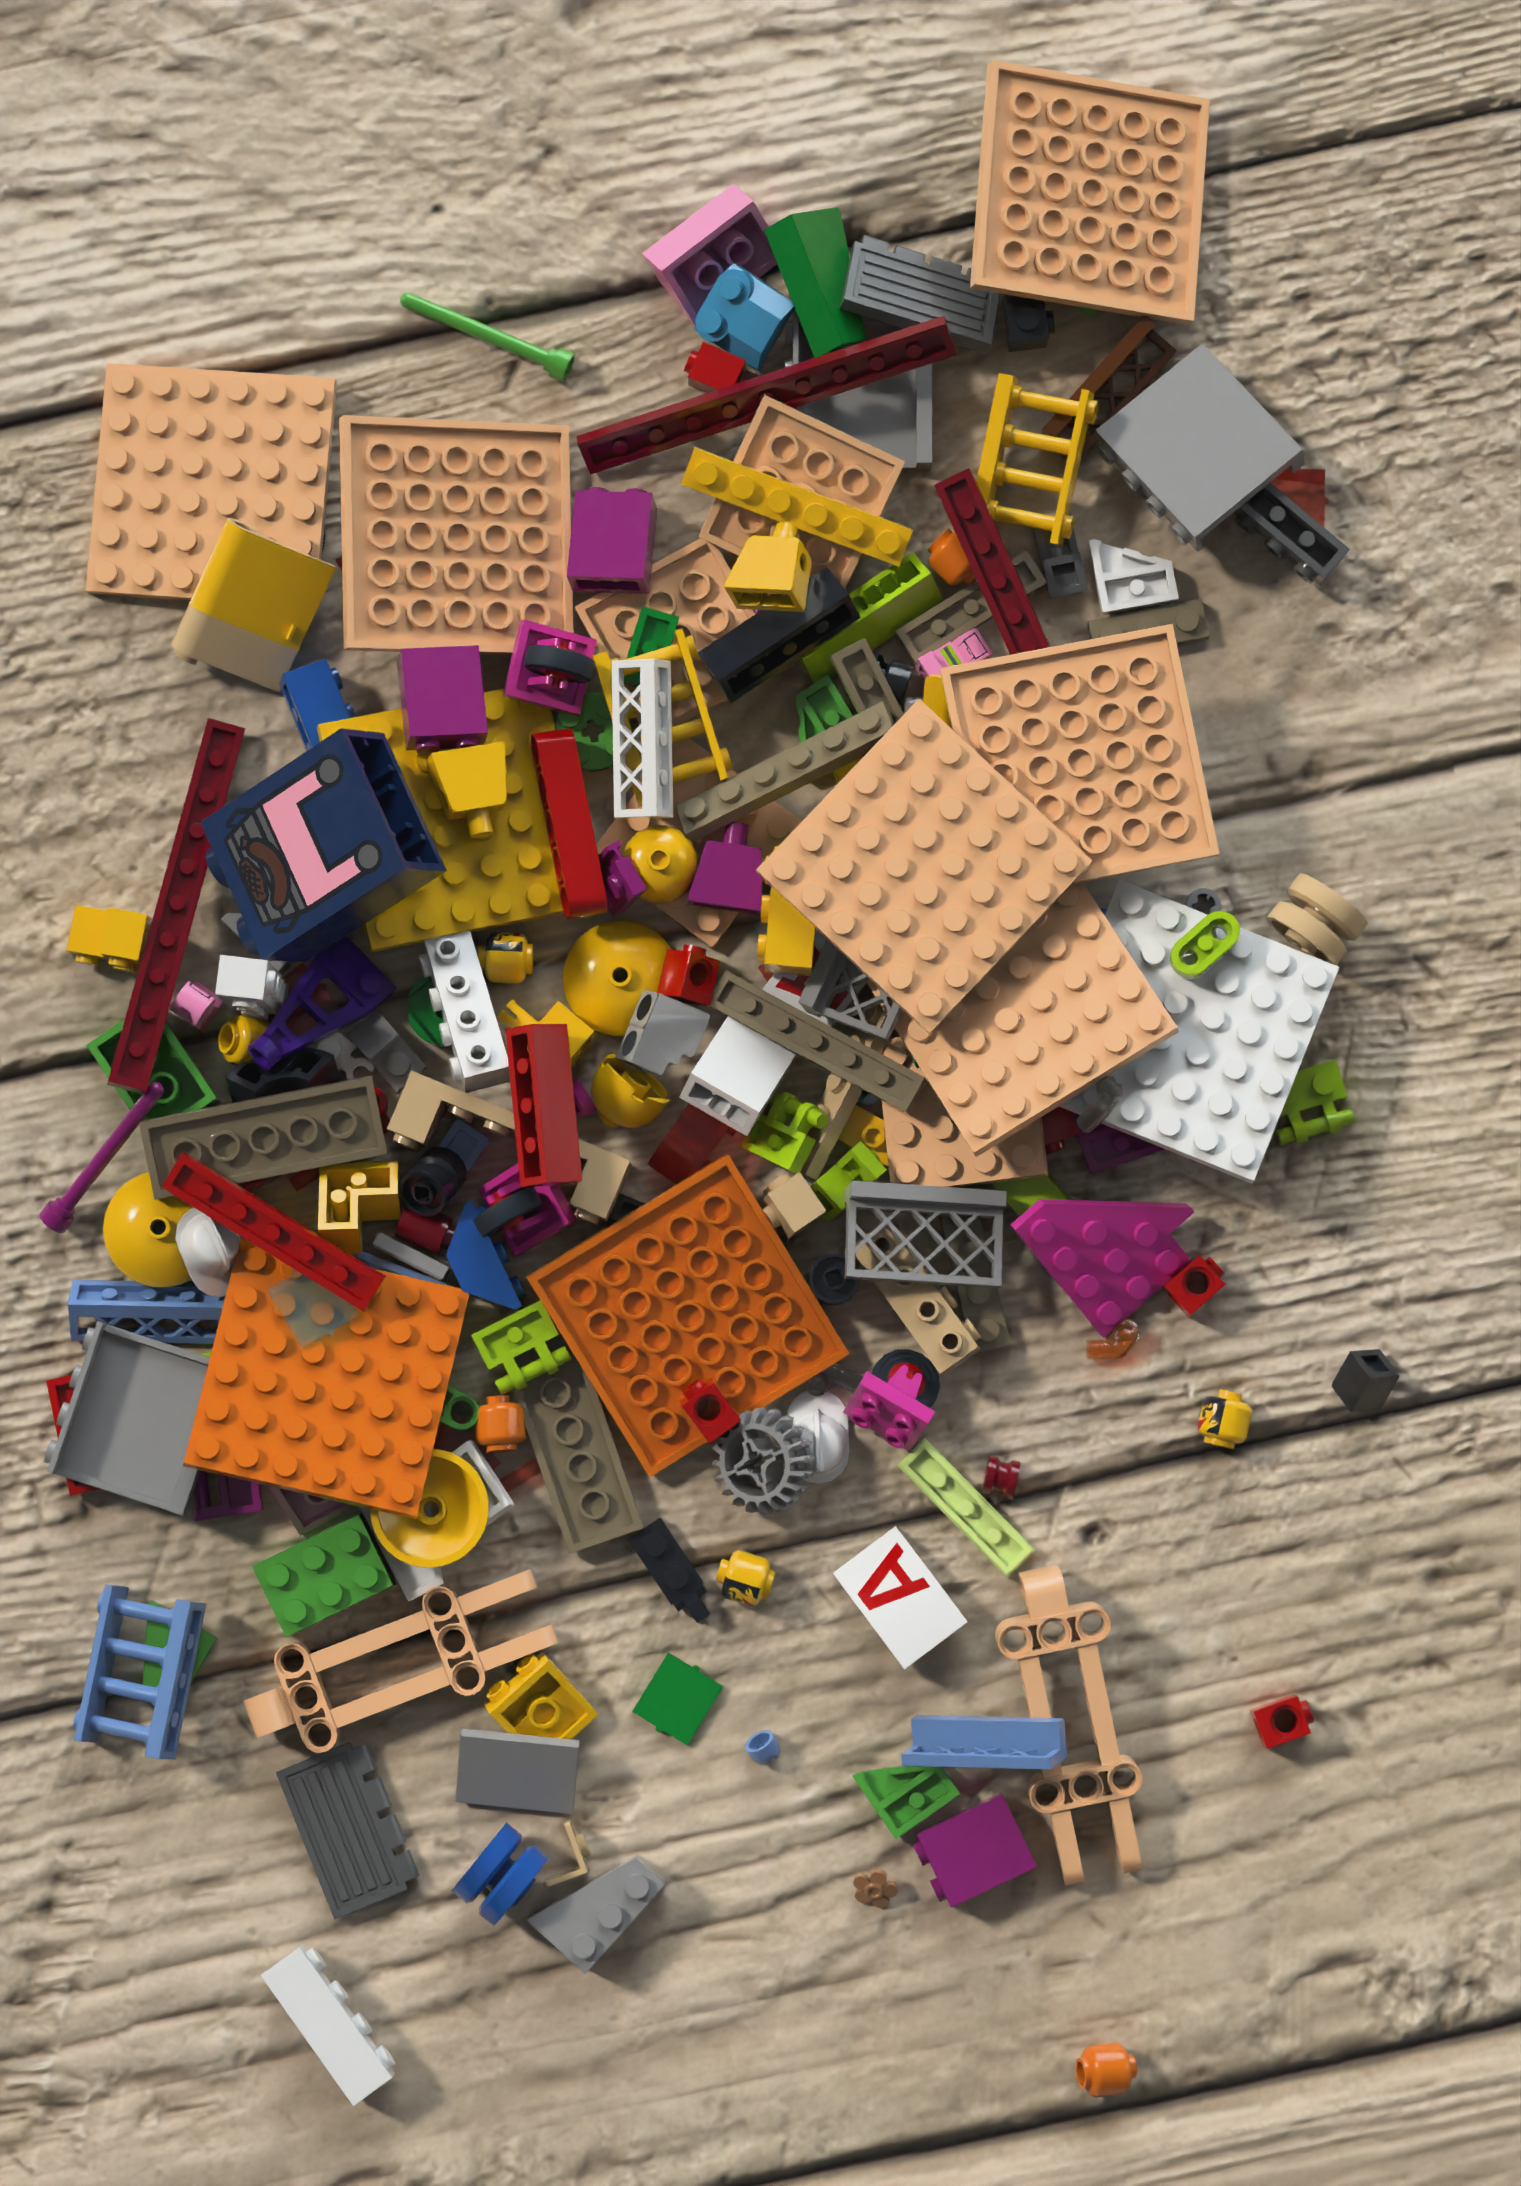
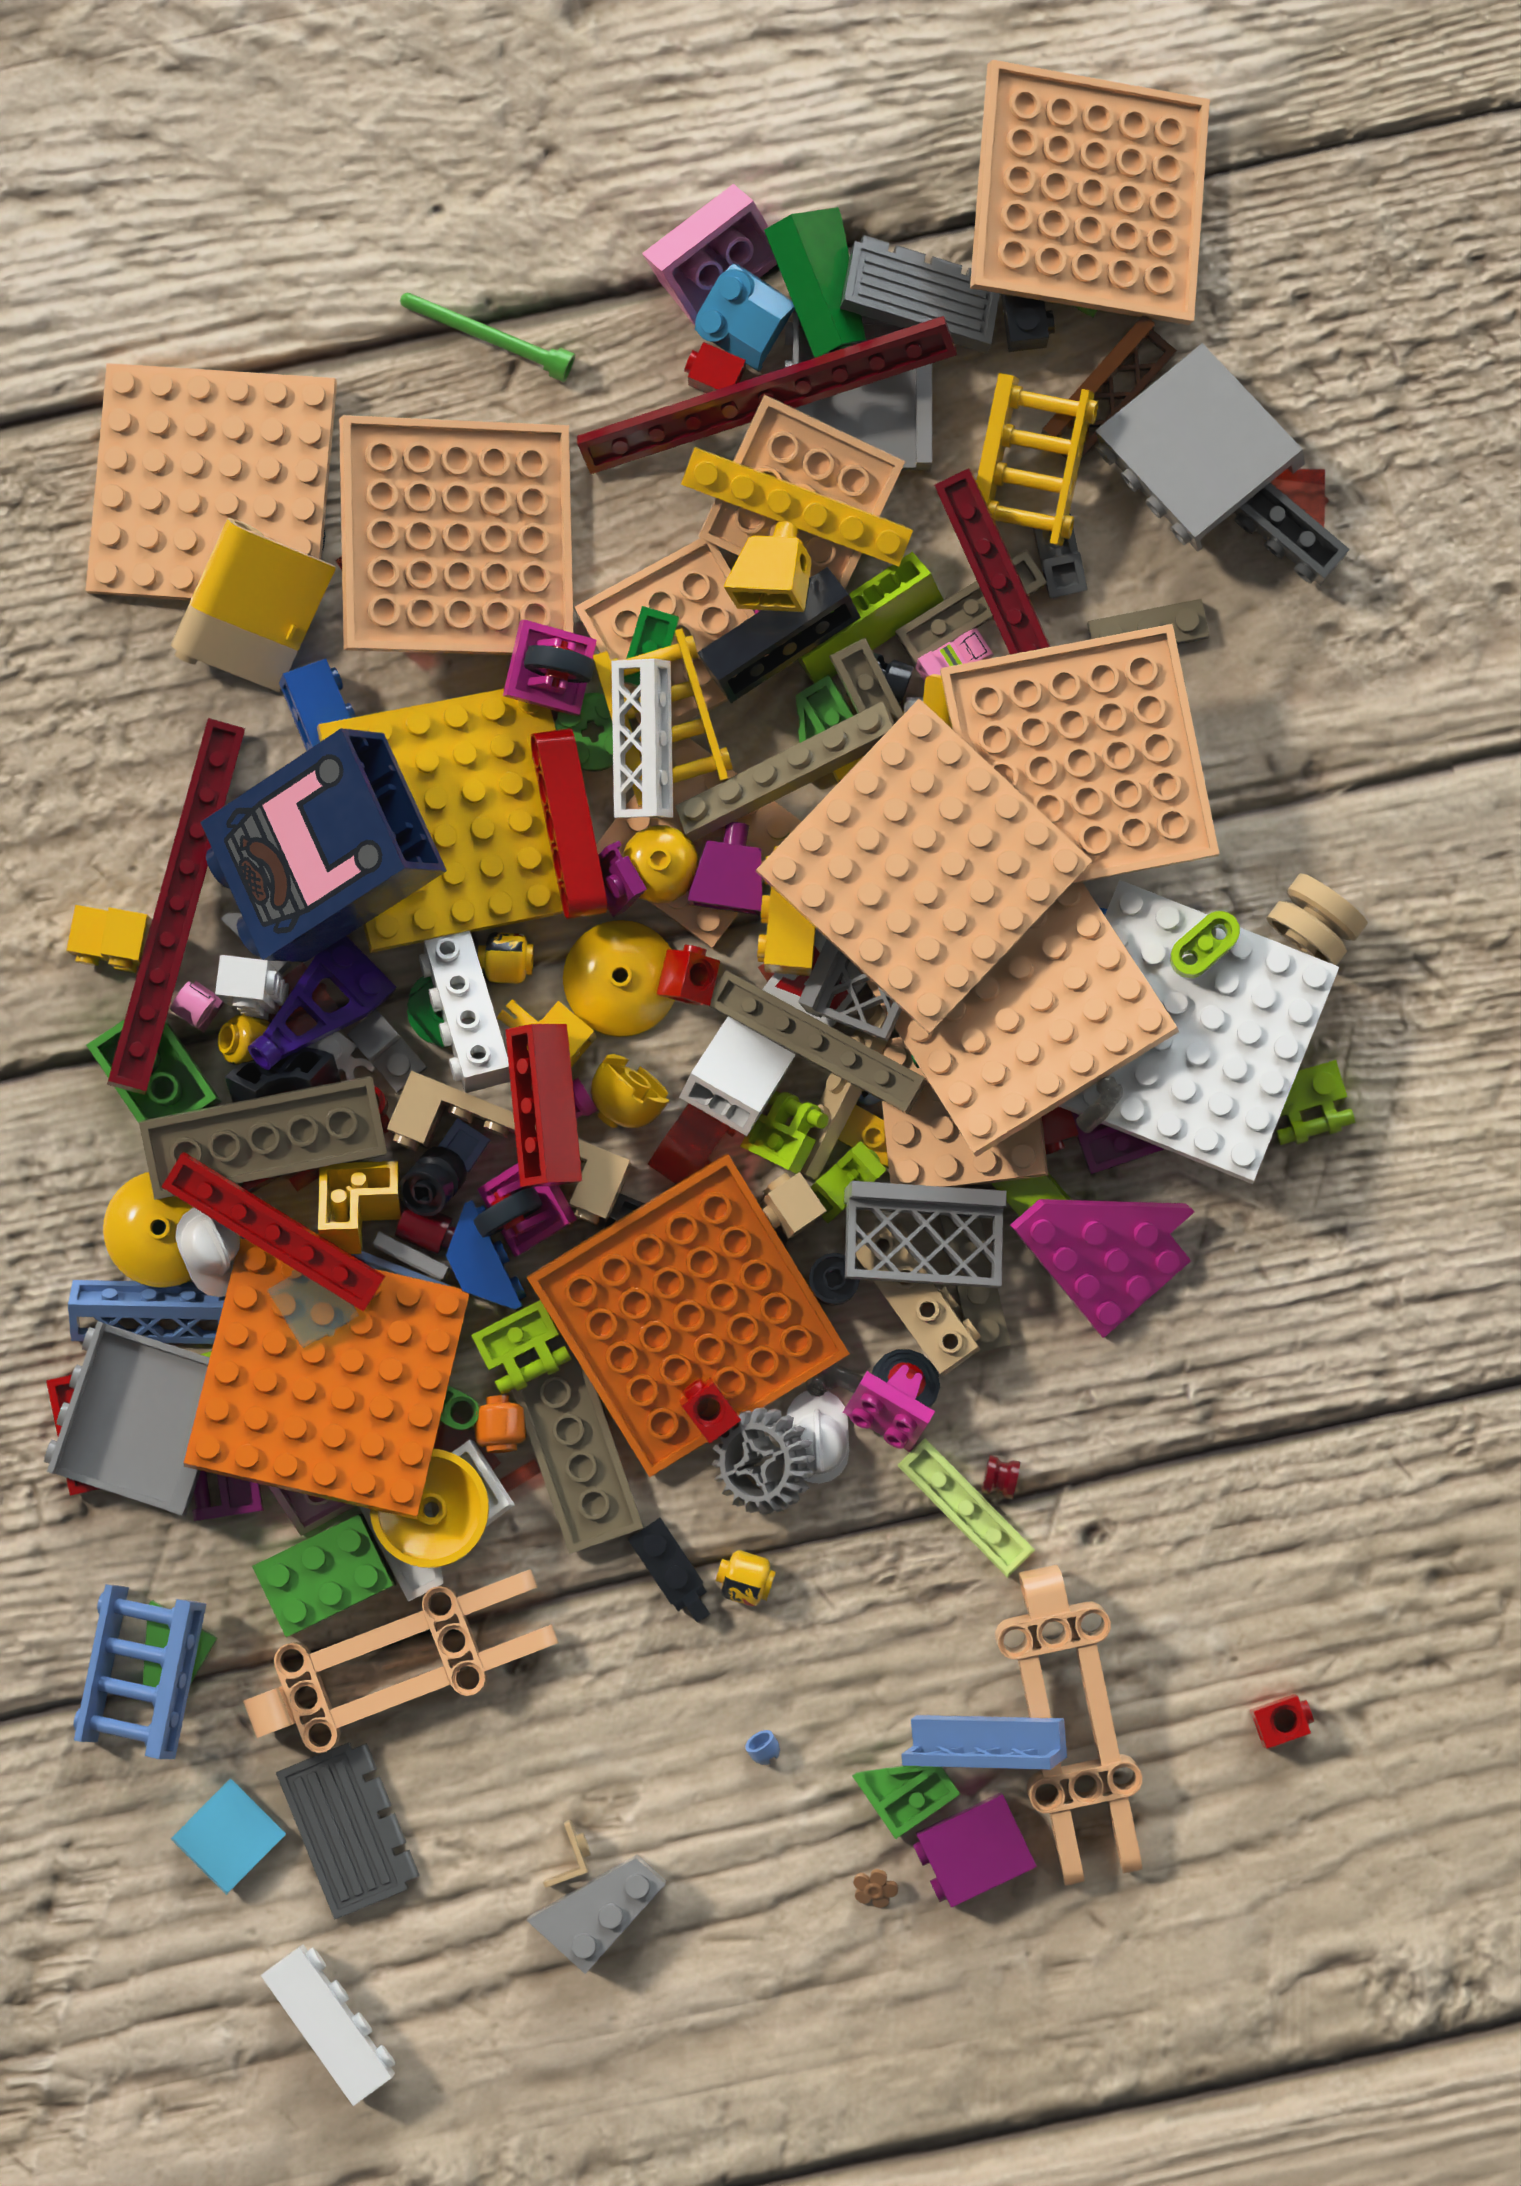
(59, 1213): magenta piece -> none
(228, 1836): none -> medium azure slope
(442, 698): magenta brick -> none
(471, 784): yellow torso -> none
(501, 1875): blue wheel -> none
(517, 1771): light grey tile -> none
(539, 1701): yellow plate -> none
(612, 541): magenta brick -> none
(661, 1033): light grey piece -> none
(677, 1698): green piece -> none
(900, 1597): white slope -> none
(950, 560): orange head -> none
(1105, 2070): orange head -> none
(1117, 1344): clear orange arm -> none
(1129, 579): white wing -> none
(1178, 1291): red brick -> none
(1209, 894): light grey bush -> none
(1224, 1419): yellow head -> none
(1365, 1380): black panel -> none

